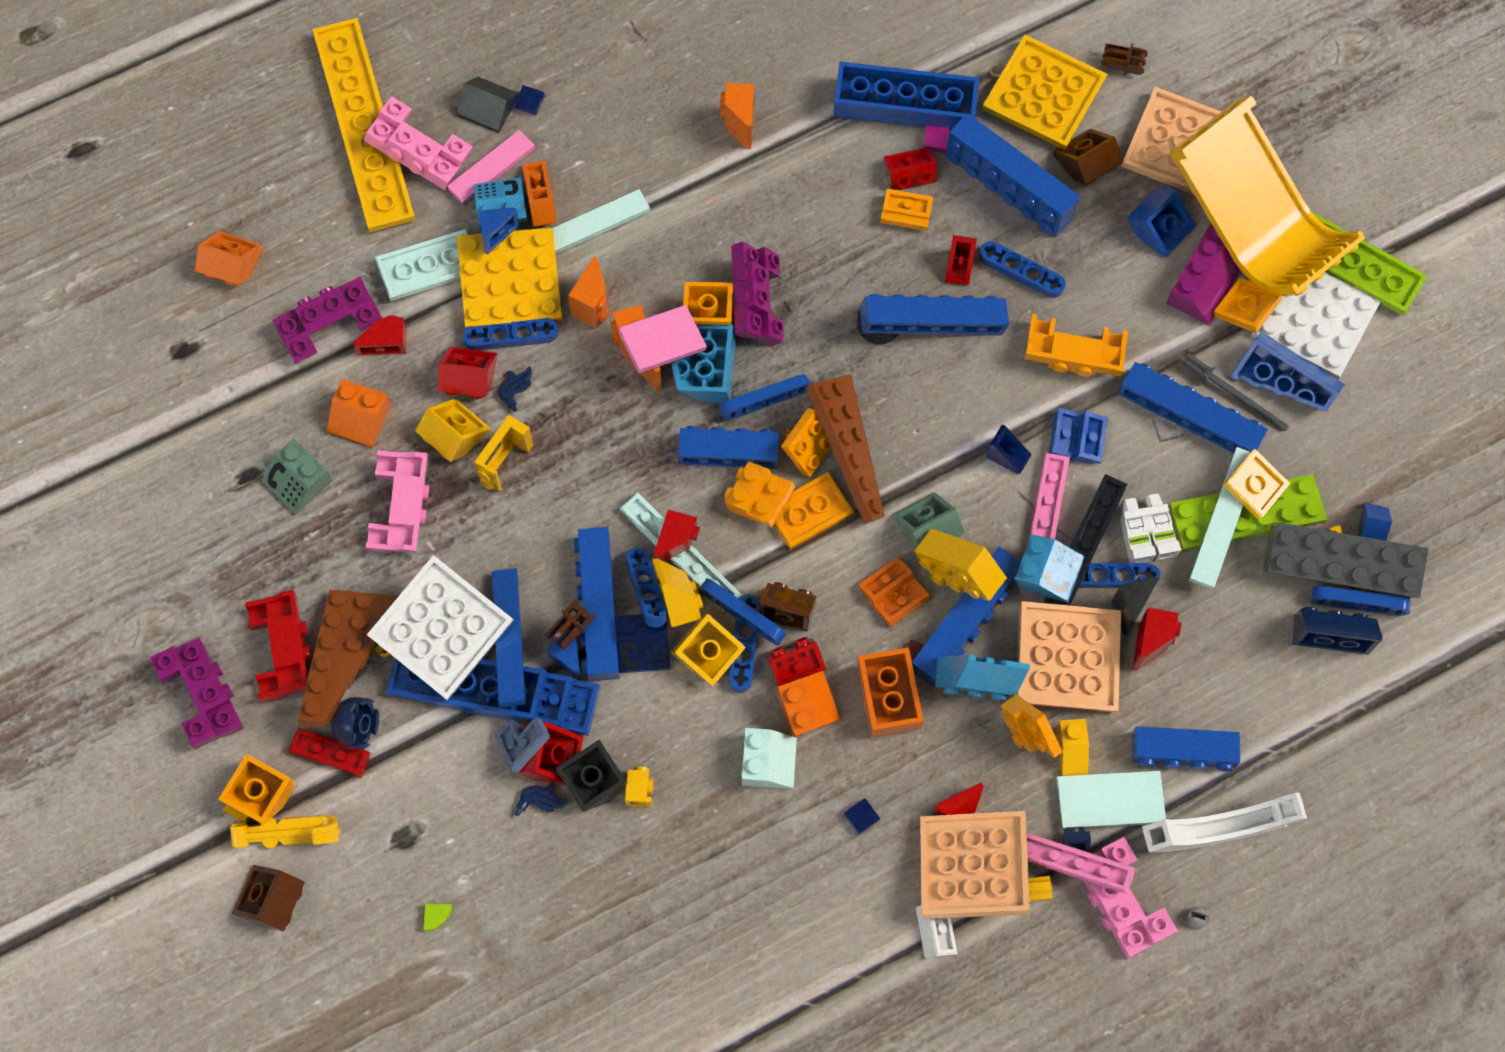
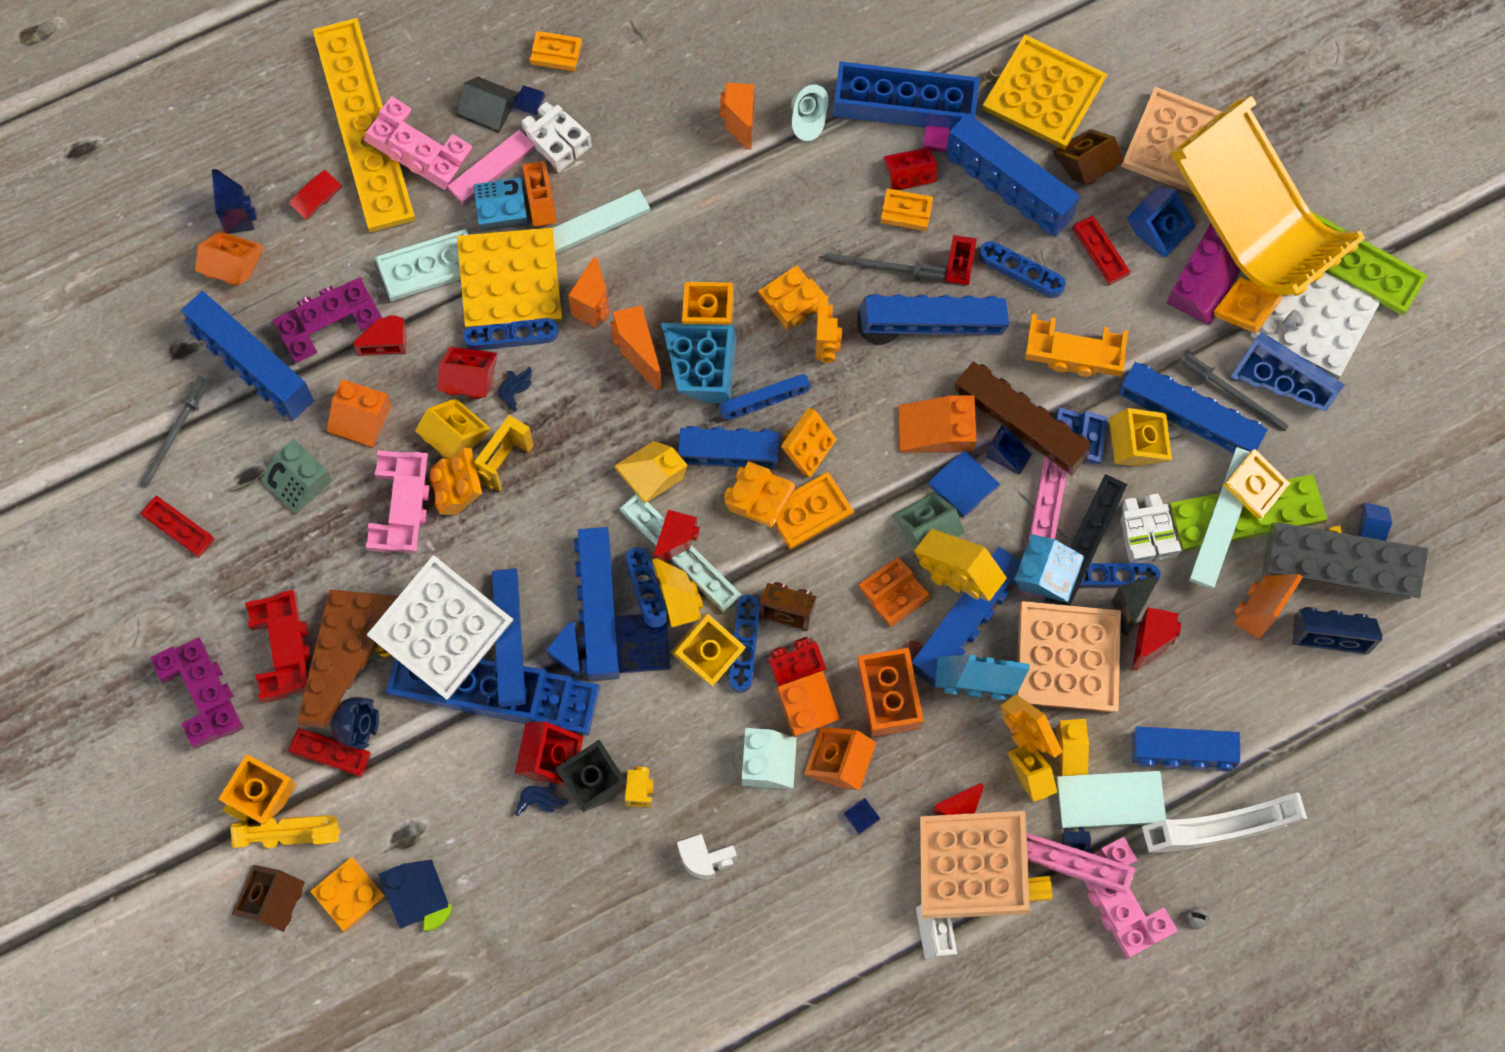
(177, 526): none -> red tile
(191, 402): none -> dark grey piece
(232, 204): none -> clear blue slope
(247, 356): none -> blue brick
(315, 193): none -> red slope
(348, 894): none -> light orange plate
(413, 891): none -> dark blue slope
(455, 482): none -> light orange plate
(496, 226): blue slope -> none
(521, 745): sand blue tile -> none
(556, 51): none -> light orange plate
(557, 136): none -> white hips
(568, 627): reddish brown arm -> none
(652, 470): none -> yellow slope
(662, 339): bright pink tile -> none
(699, 862): none -> white brick
(742, 611): blue beam -> none
(751, 293): magenta bracket -> none
(791, 297): none -> light orange plate
(809, 112): none -> light aqua piece
(827, 333): none -> light orange plate
(840, 757): none -> orange slope
(842, 423): dark orange wing -> none
(918, 270): none -> dark grey piece
(938, 425): none -> orange slope
(963, 484): none -> blue slope
(1024, 418): none -> reddish brown brick
(1033, 773): none -> yellow slope
(1101, 250): none -> red tile
(1124, 58): reddish brown arm -> none
(1140, 437): none -> yellow slope
(1265, 603): none -> orange slope
(1292, 319): none -> light grey hinge
(1360, 601): blue beam -> none

